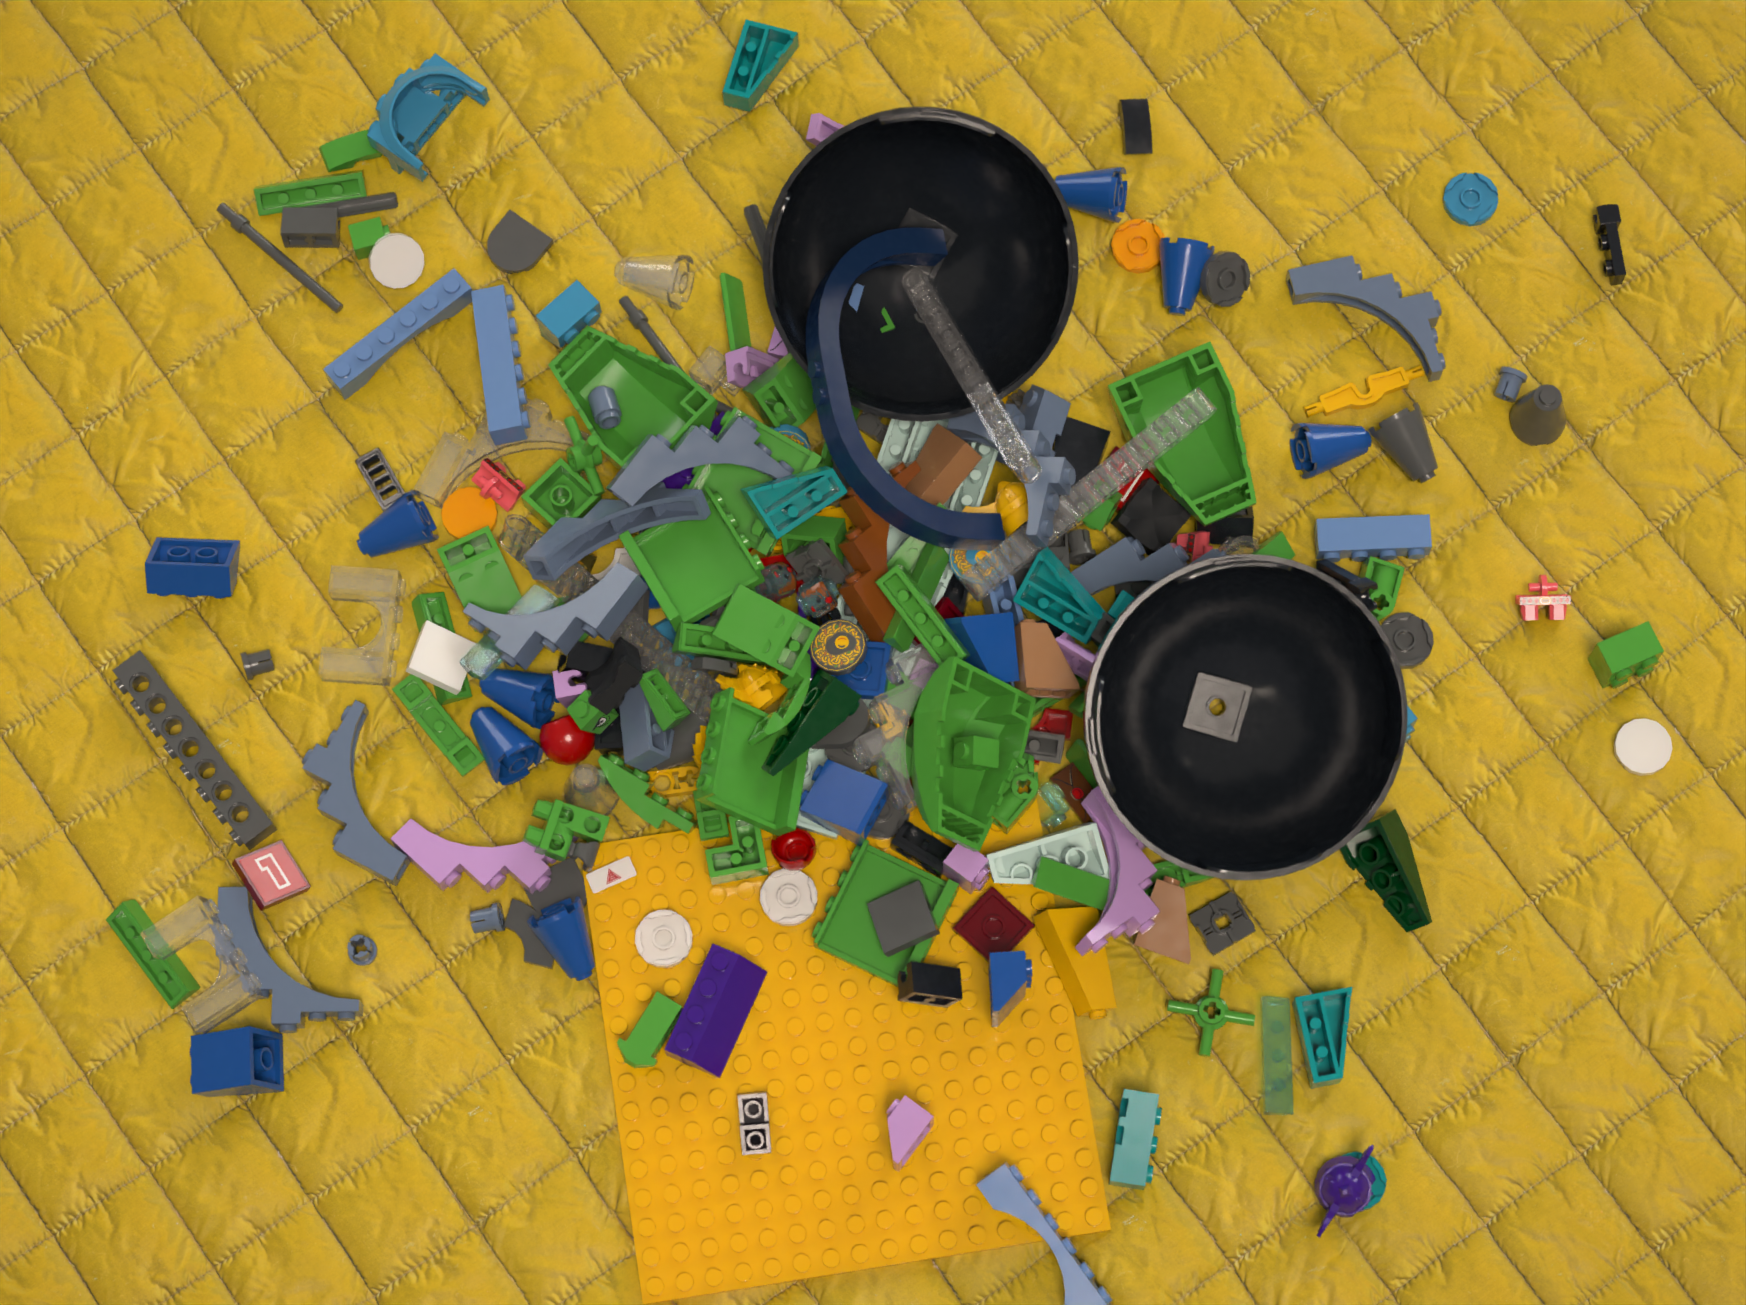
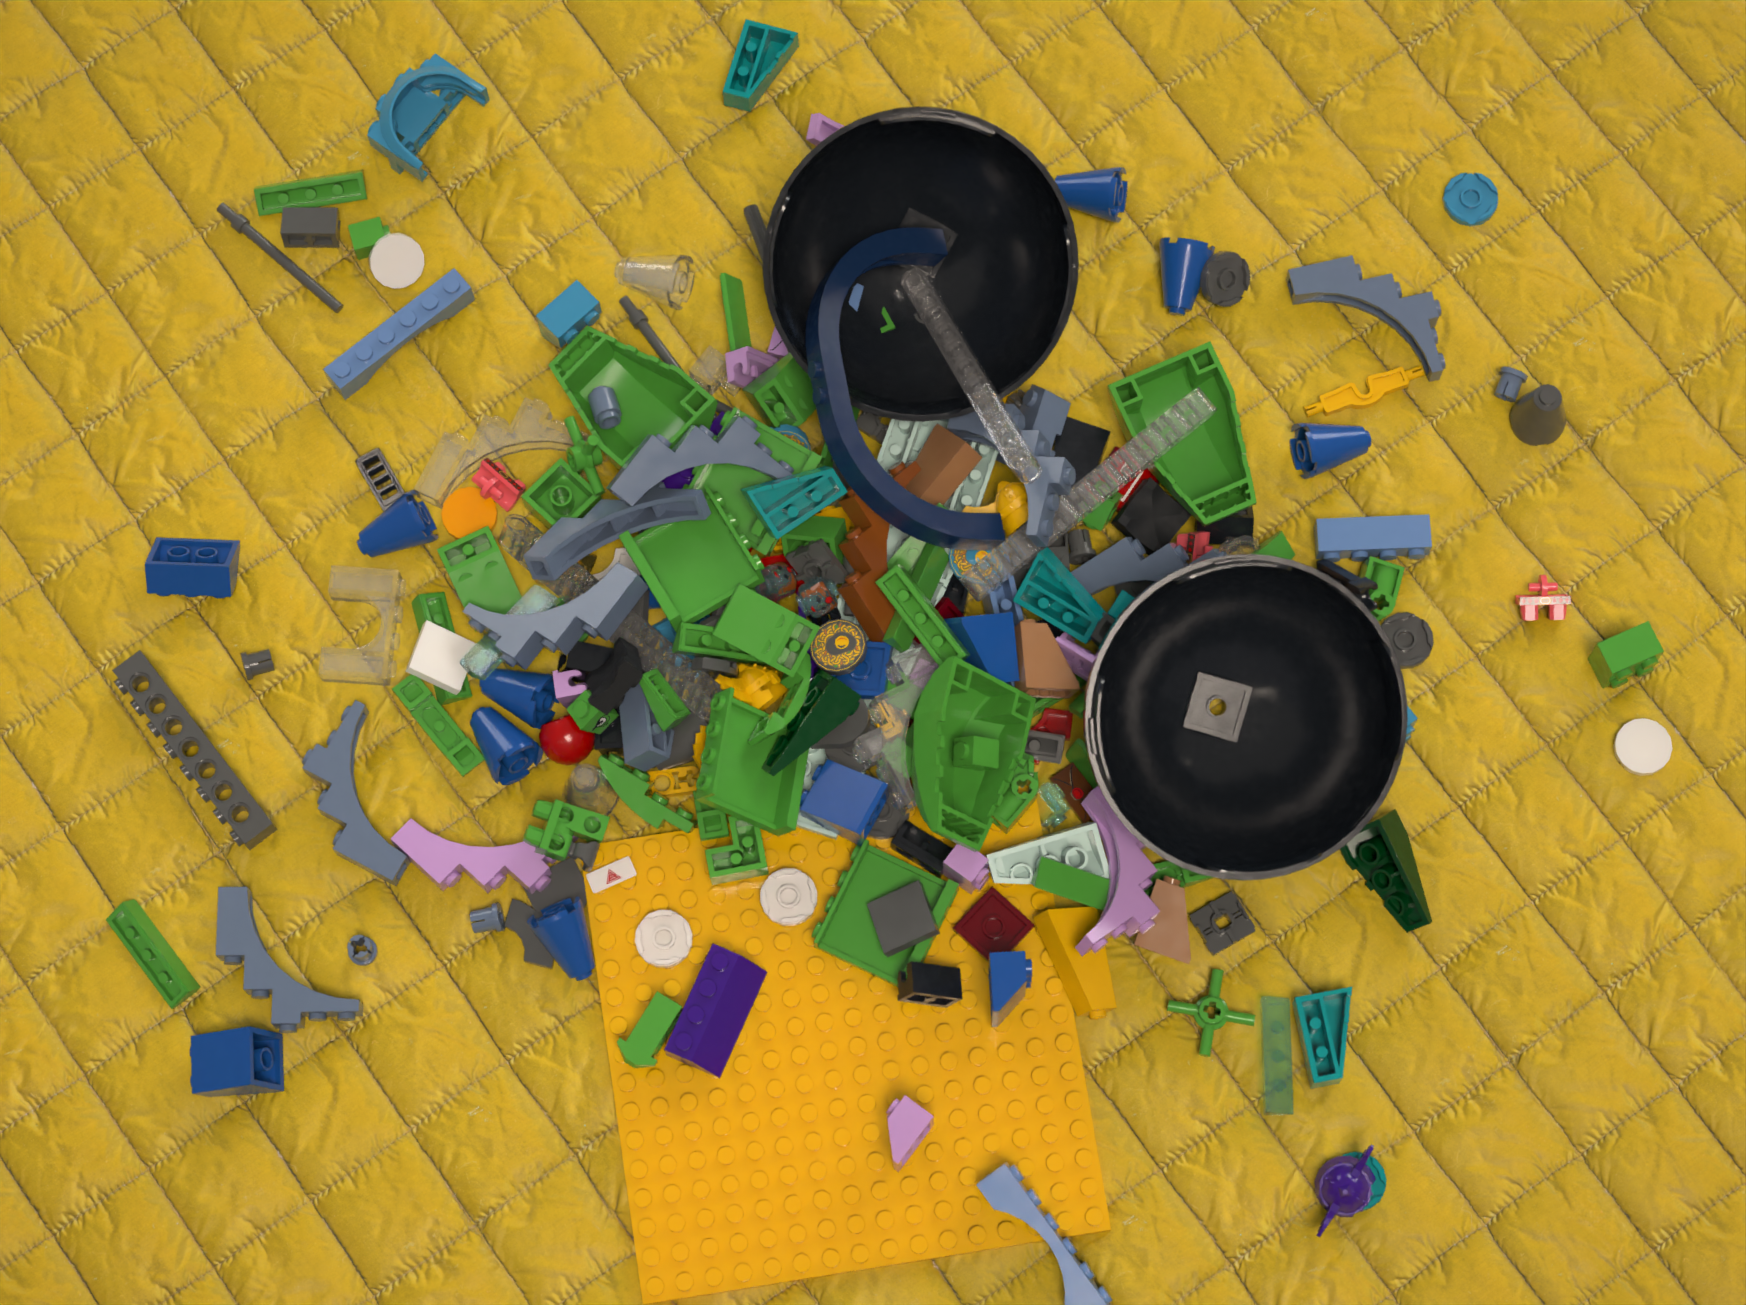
(234, 986): clear arch -> none
(271, 875): tile -> none
(347, 150): bright green slope -> none
(363, 204): dark grey axle -> none
(499, 365): medium blue brick -> none
(516, 244): dark grey tile -> none
(754, 1123): slope -> none
(794, 849): red hair -> none
(1135, 1139): teal wedge -> none
(1136, 126): black slope -> none
(1137, 246): light orange tile -> none
(1408, 443): dark grey cone -> none
(1607, 223): black plate -> none

